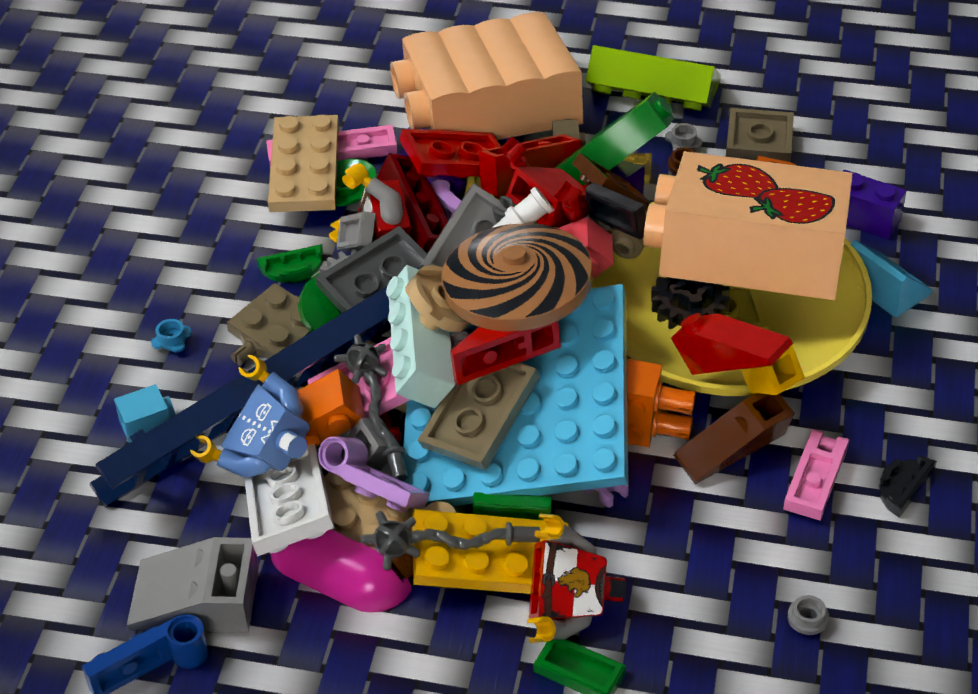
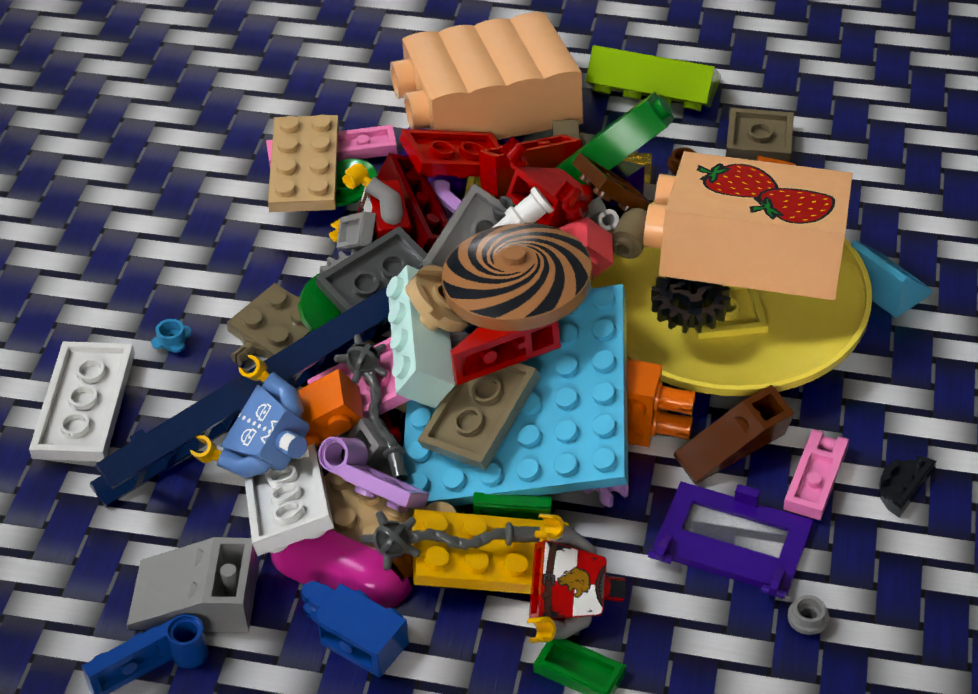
(82, 401): none -> white plate
(143, 410): medium azure brick -> none
(292, 265): green tile -> none
(356, 626): none -> blue hinge
(616, 210): black tile -> none
(683, 136): light grey plate -> none
(726, 344): red slope -> none
(733, 537): none -> dark purple piece
(775, 378): yellow brick -> none
(874, 206): dark purple brick -> none

